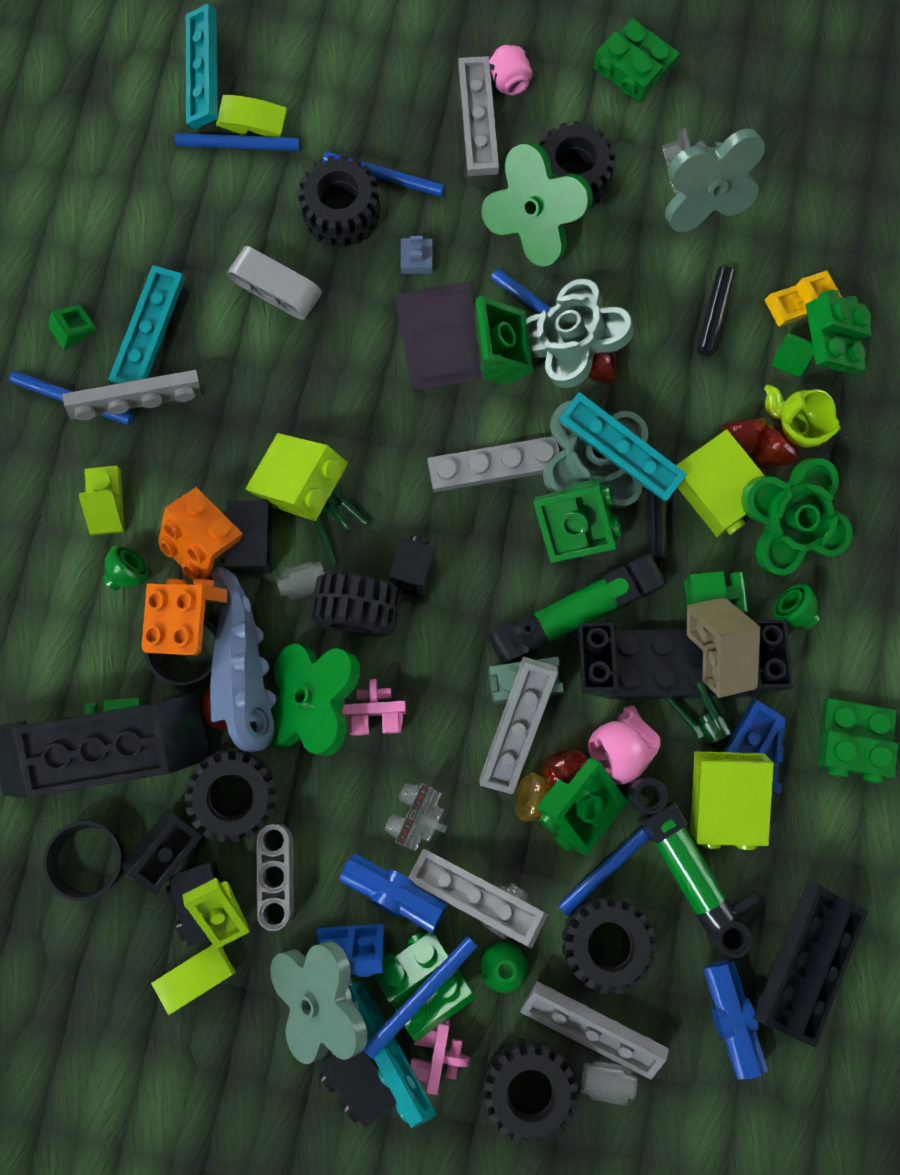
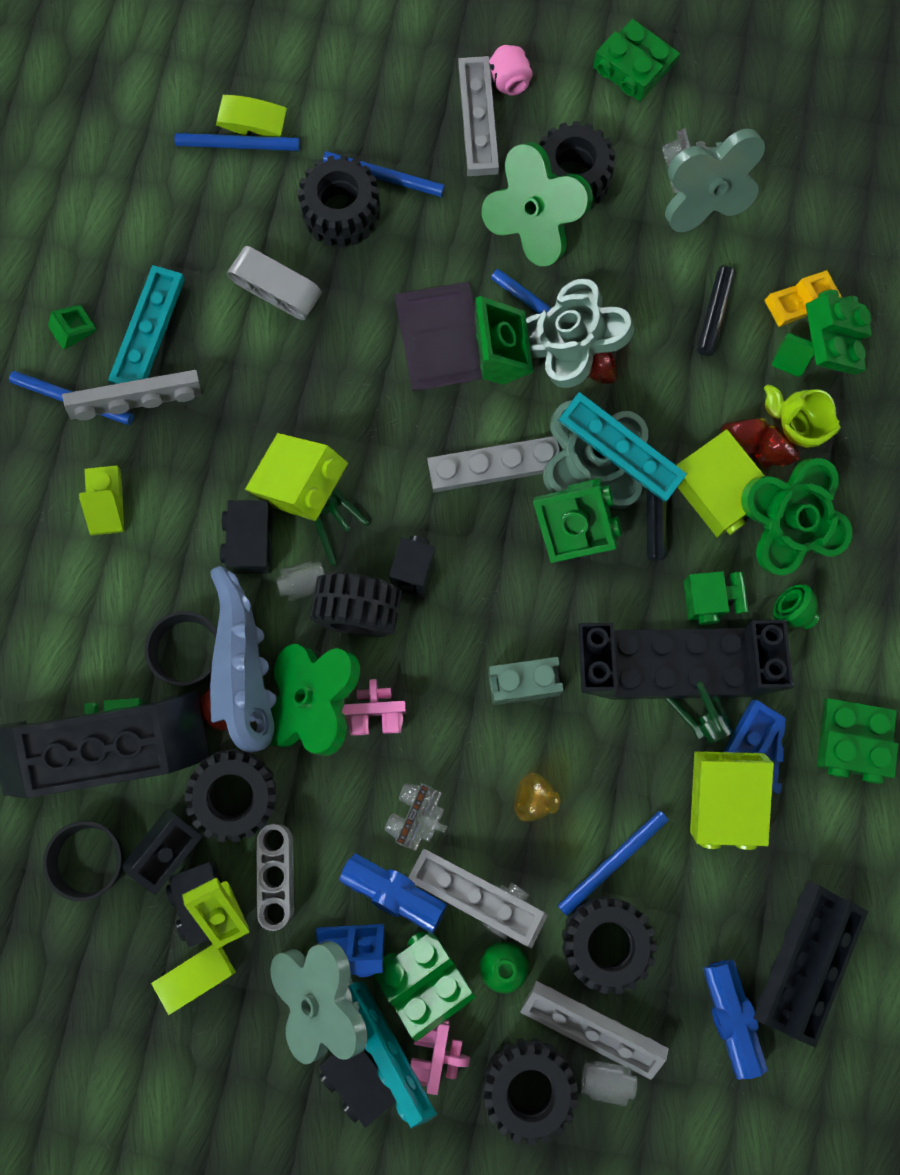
(124, 568): green brick -> none
(176, 615): orange bracket -> none
(196, 534): orange bracket -> none
(201, 66): teal plate -> none
(416, 255): sand blue tile -> none
(419, 997): blue bar -> none
(518, 725): light grey plate -> none
(563, 766): clear red brick -> none
(582, 808): green plate -> none
(609, 594): piece -> none
(624, 746): bright pink piece -> none
(667, 829): piece -> none
(728, 645): dark tan panel -> none

